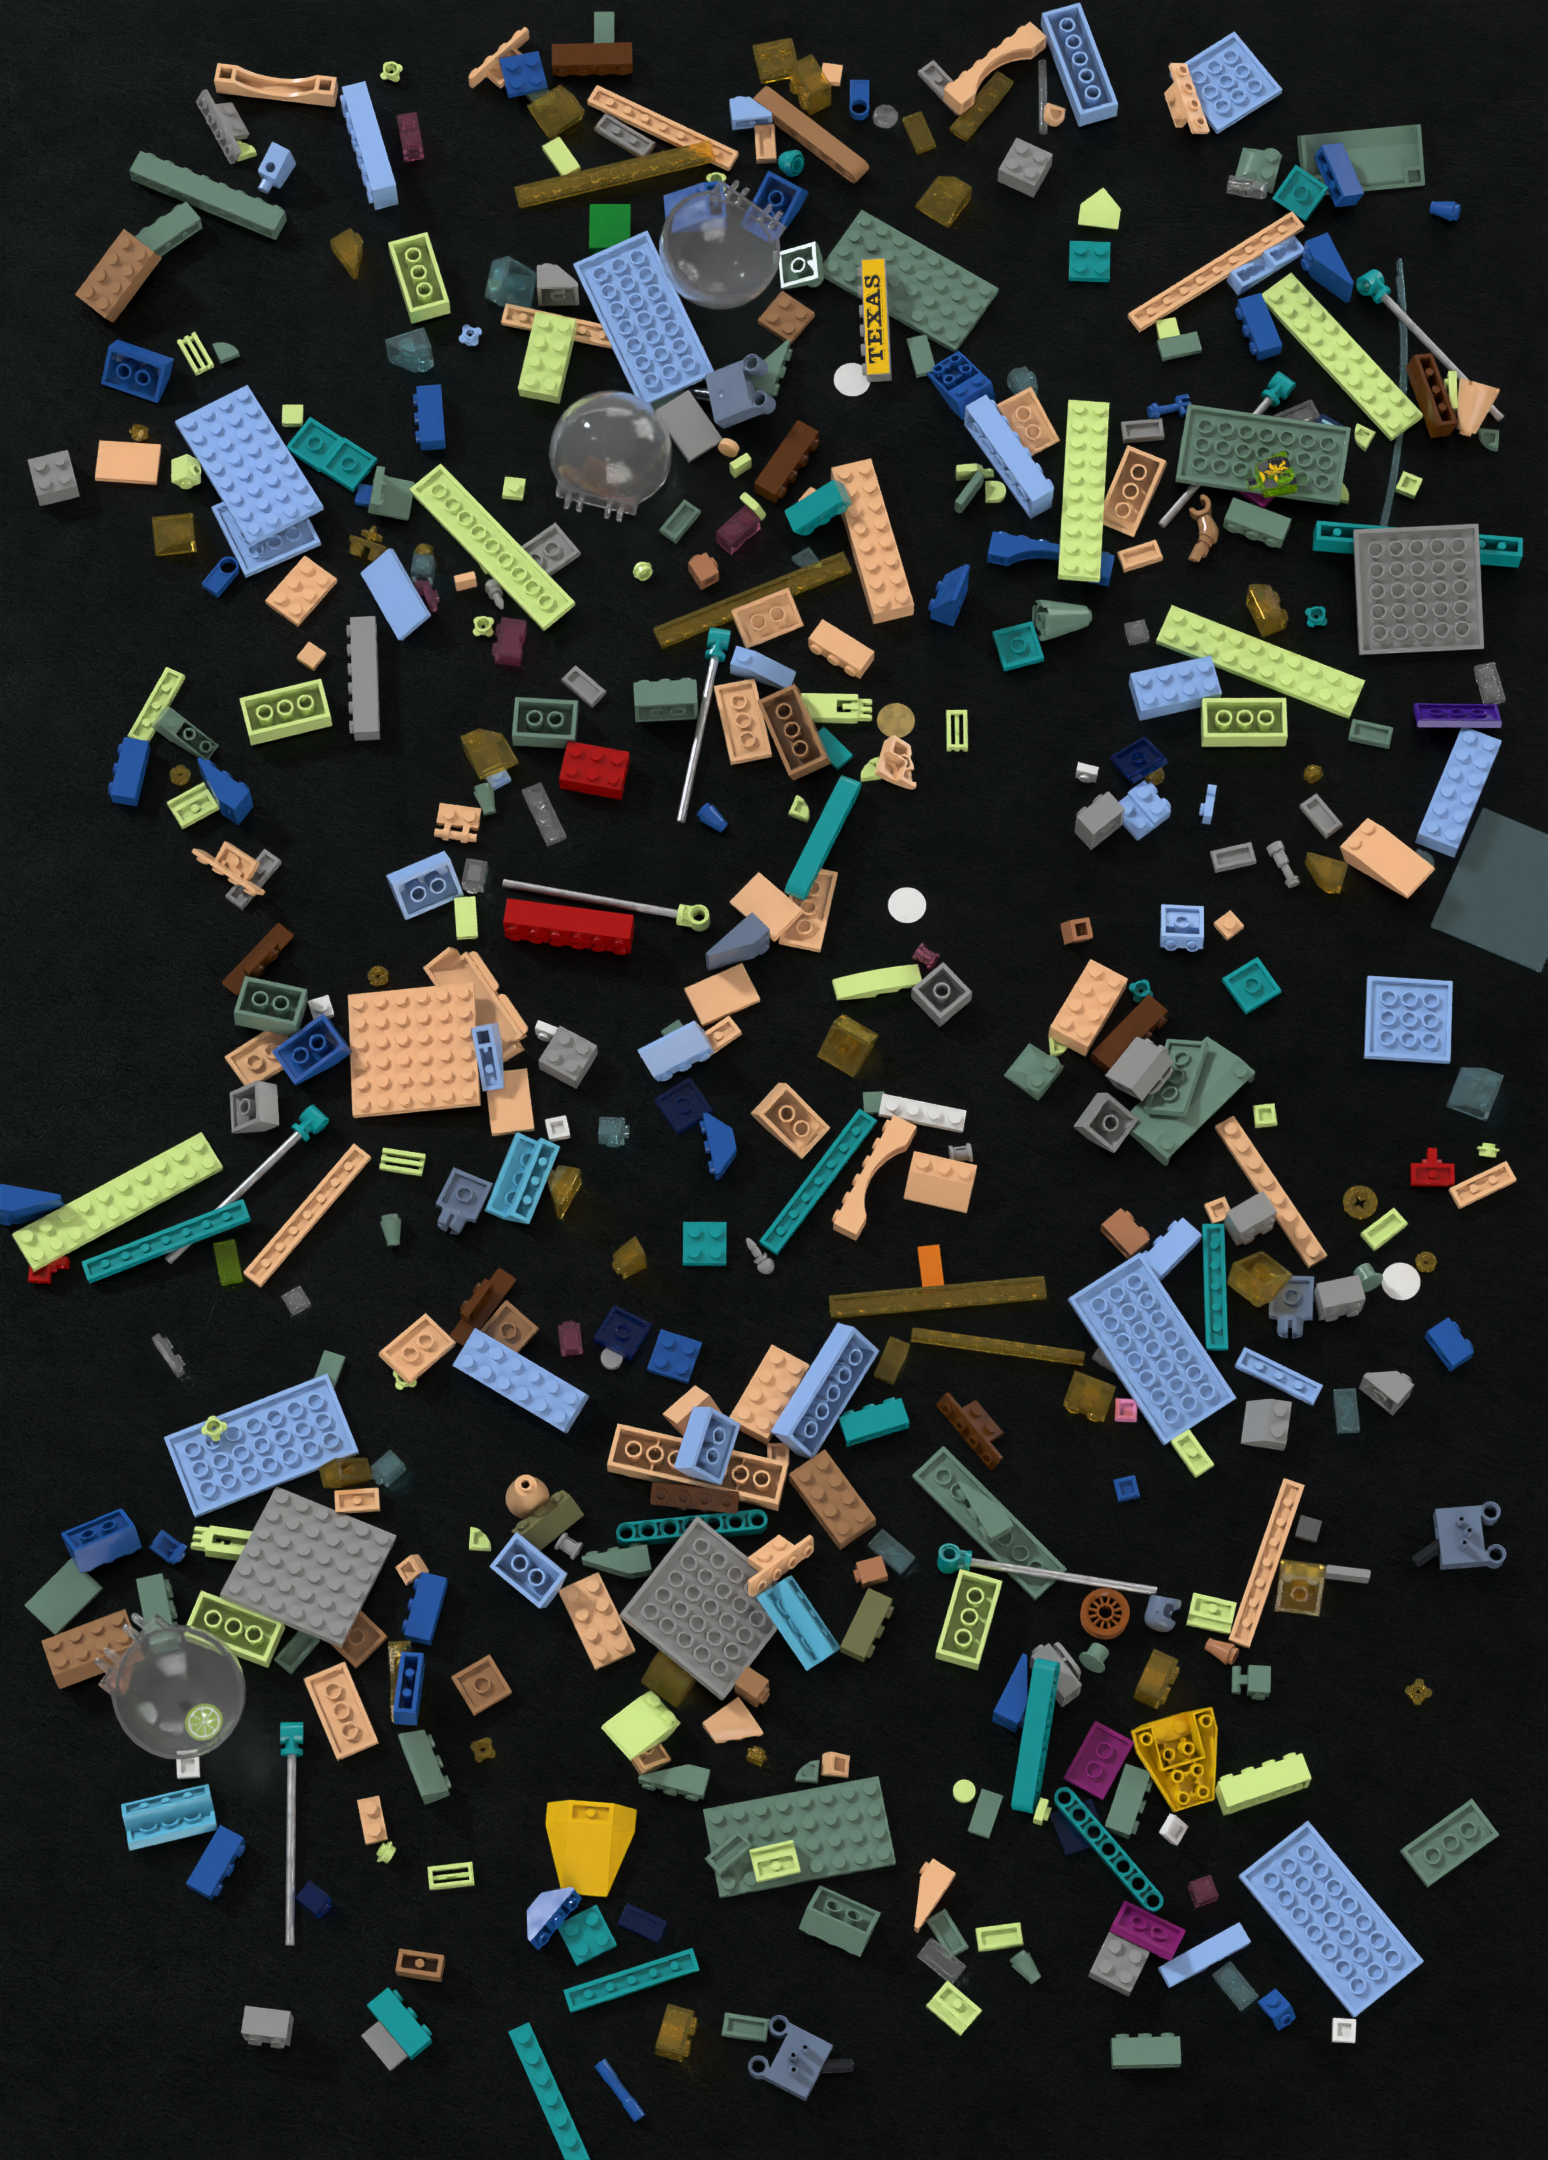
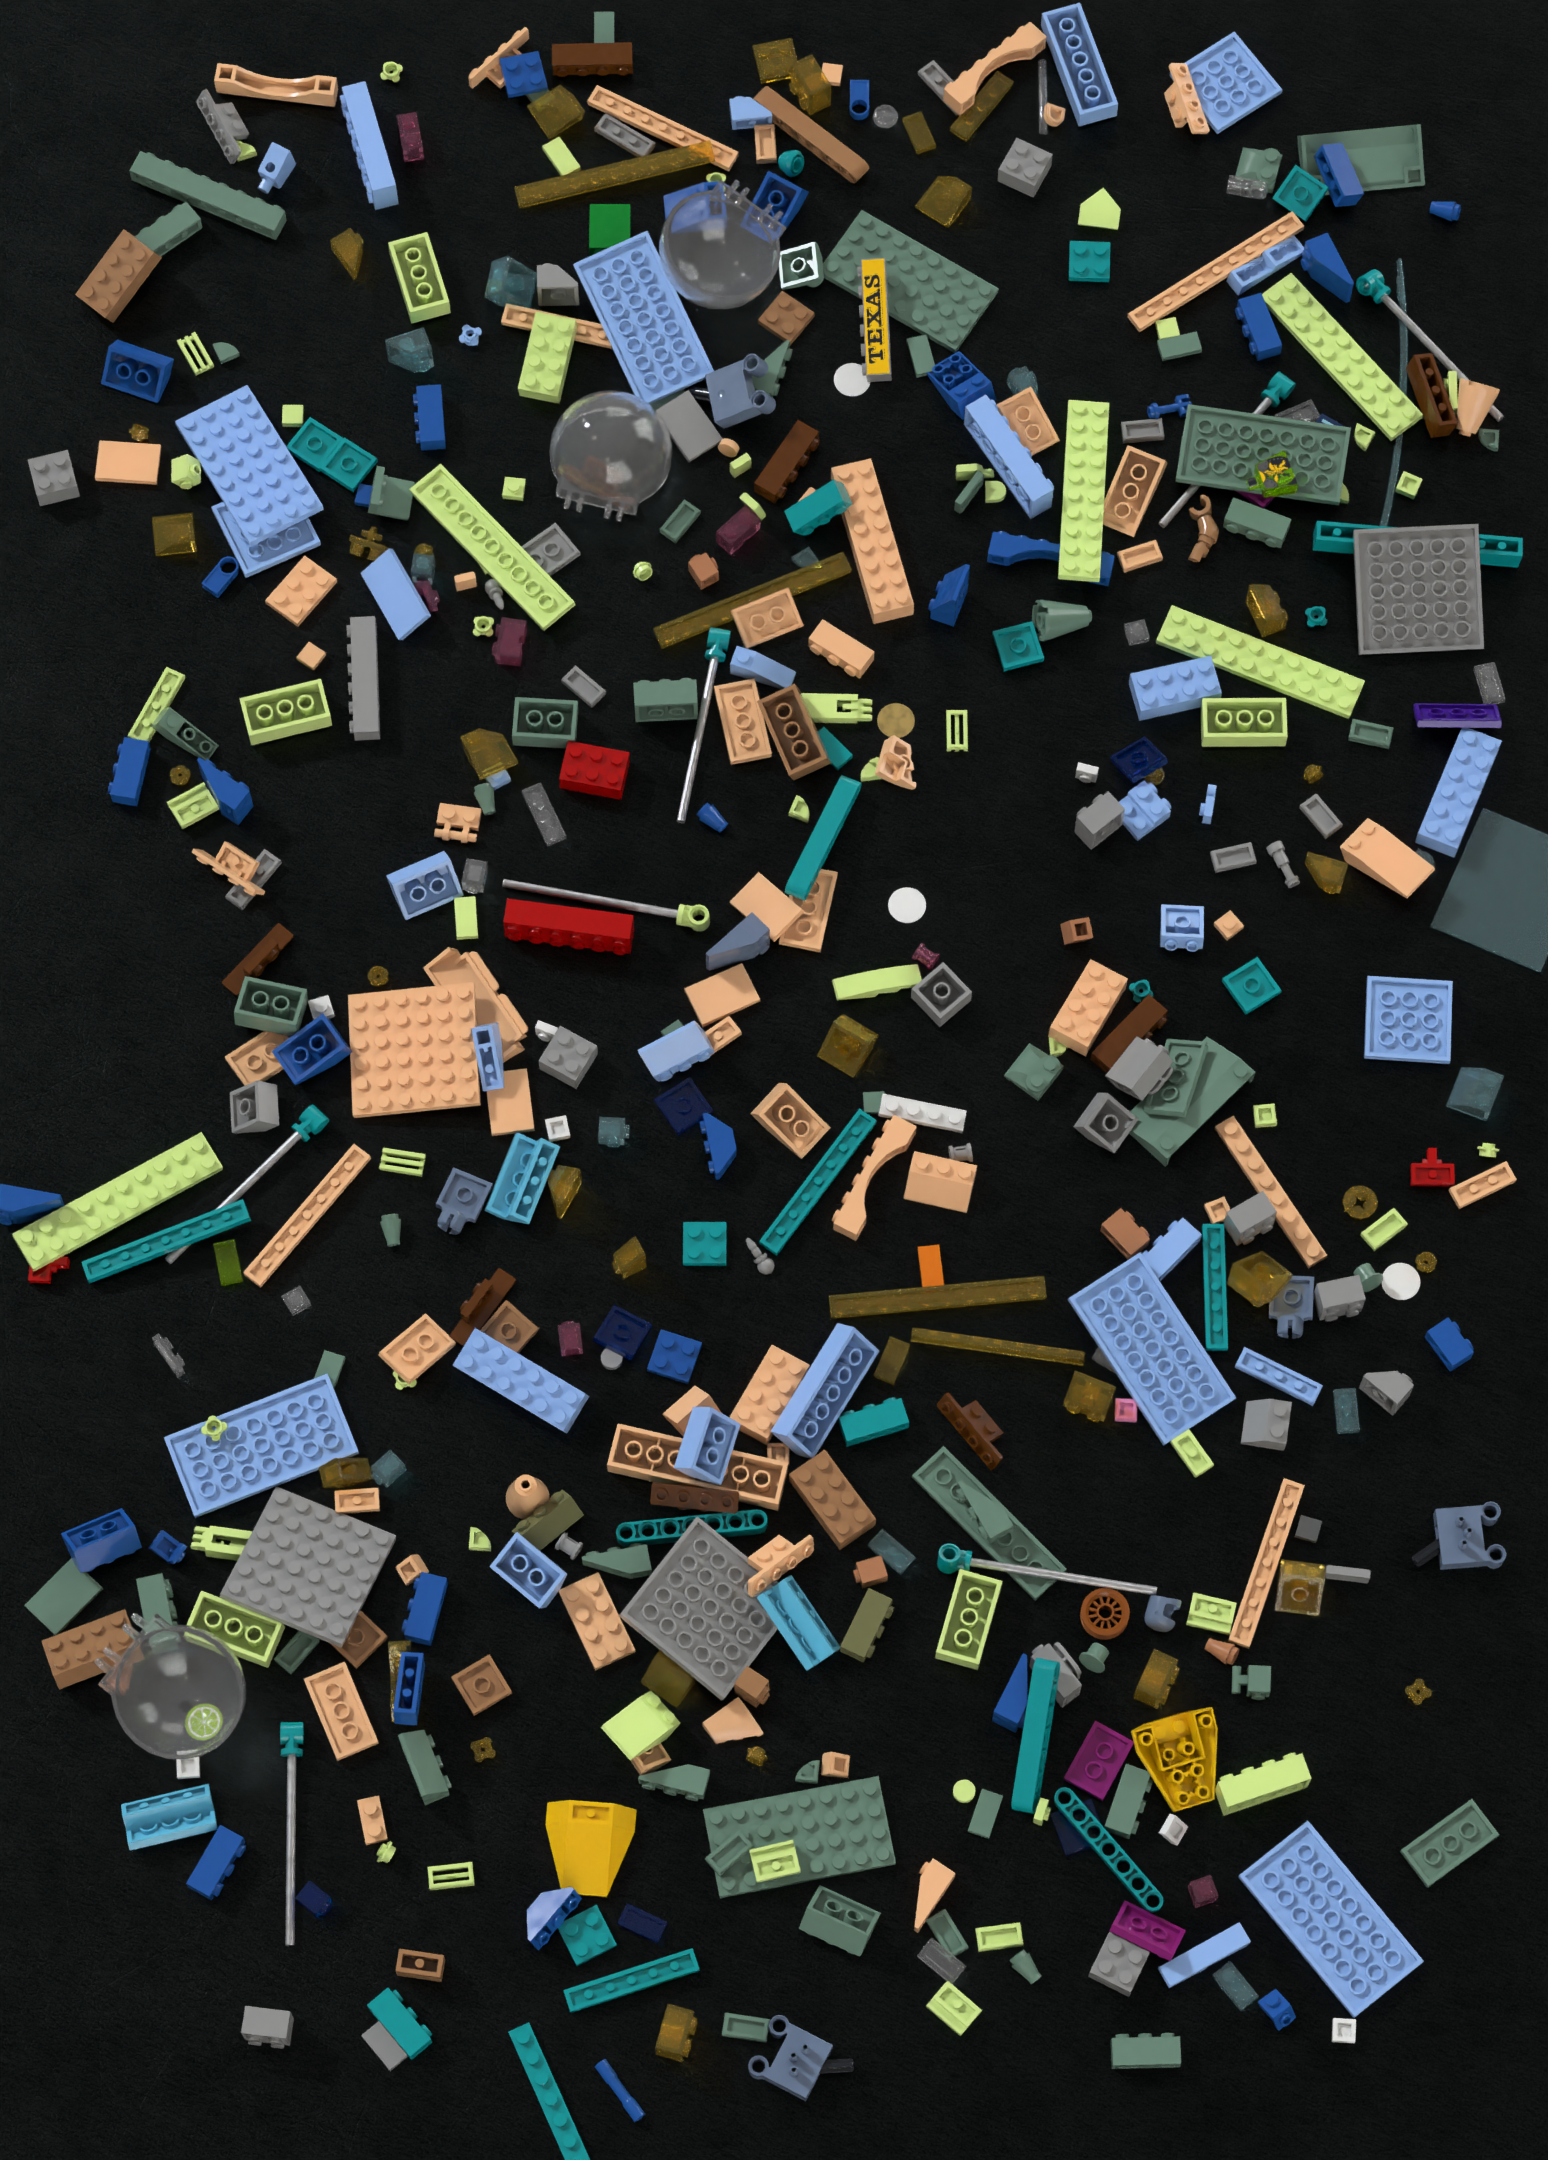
(1126, 1488): blue tile -> none

